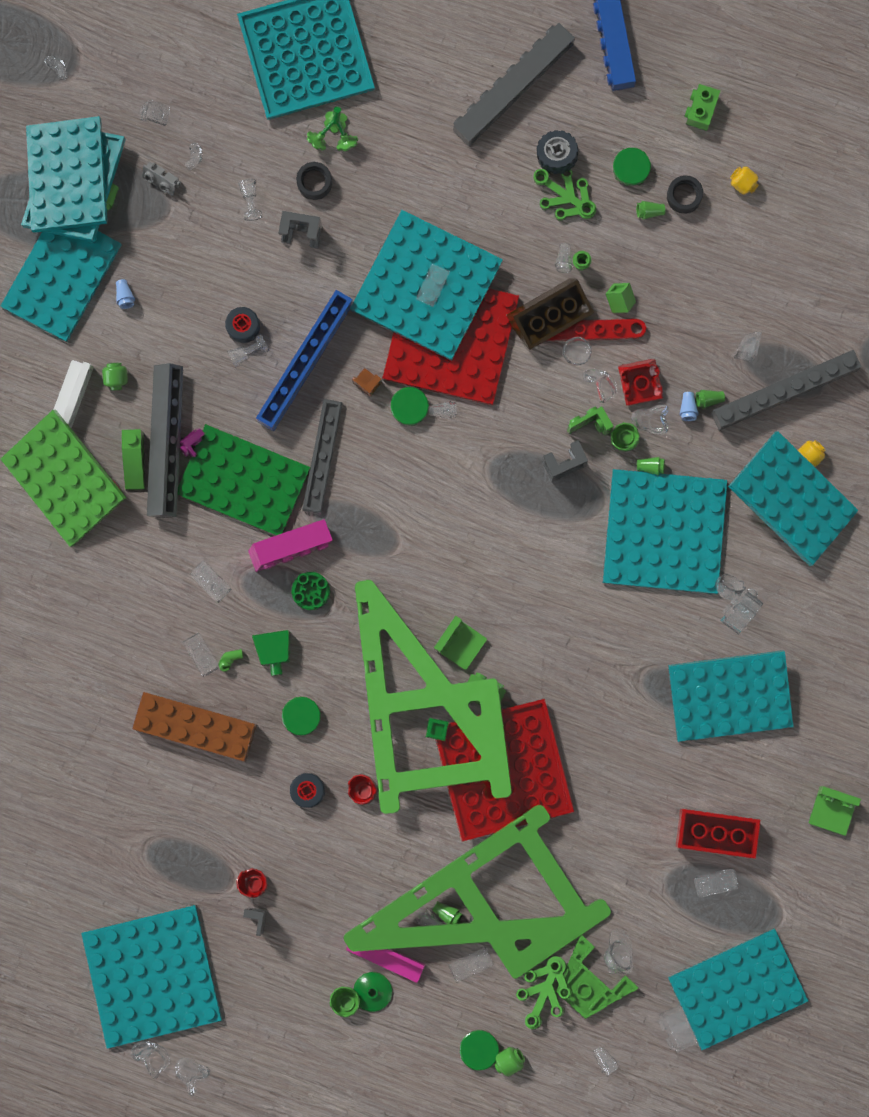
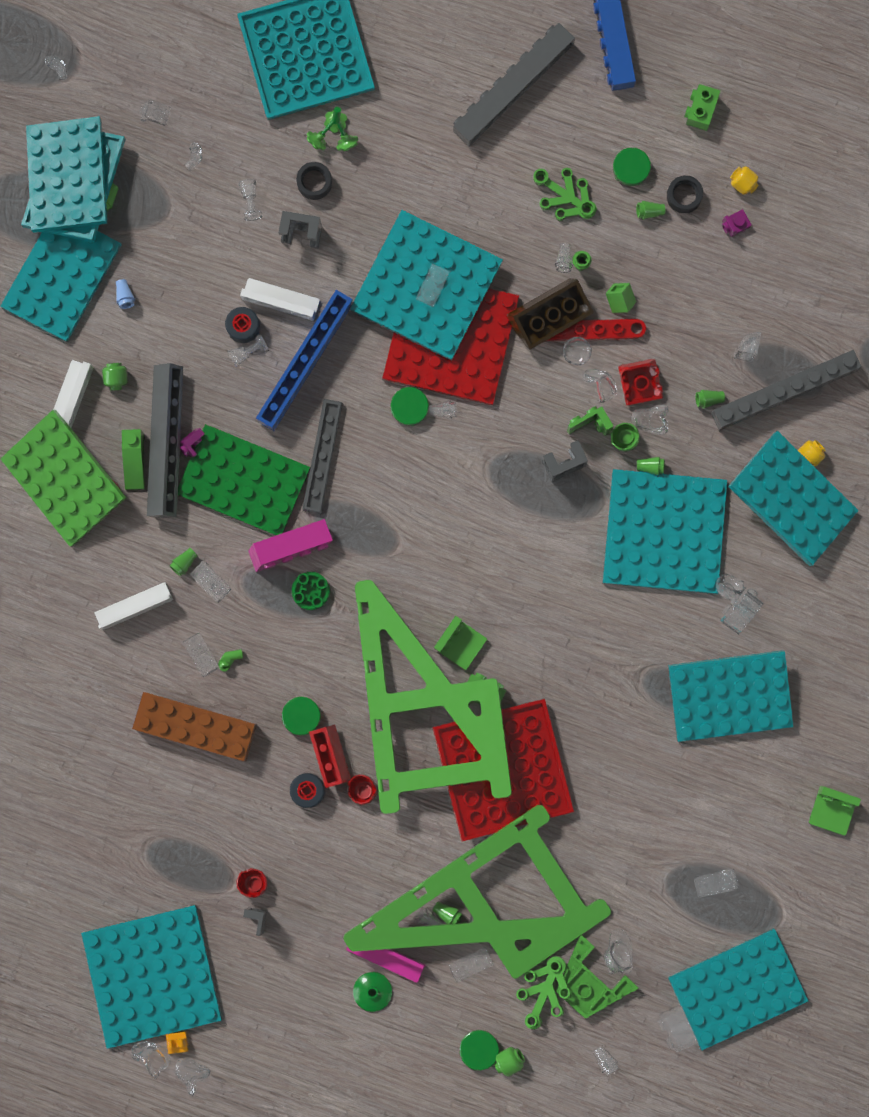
(133, 606): none -> white panel
(153, 174): light grey hinge -> none
(177, 1042): none -> light orange tile
(183, 562): none -> bright green cone
(273, 649): green torso -> none
(280, 299): none -> white panel
(330, 756): none -> red brick
(344, 1001): bright green hair -> none
(367, 381): dark orange panel -> none
(437, 729): green tile -> none
(561, 161): black wheel -> none
(688, 407): light blue cone -> none
(718, 833): red brick -> none
(736, 223): none -> magenta bracket

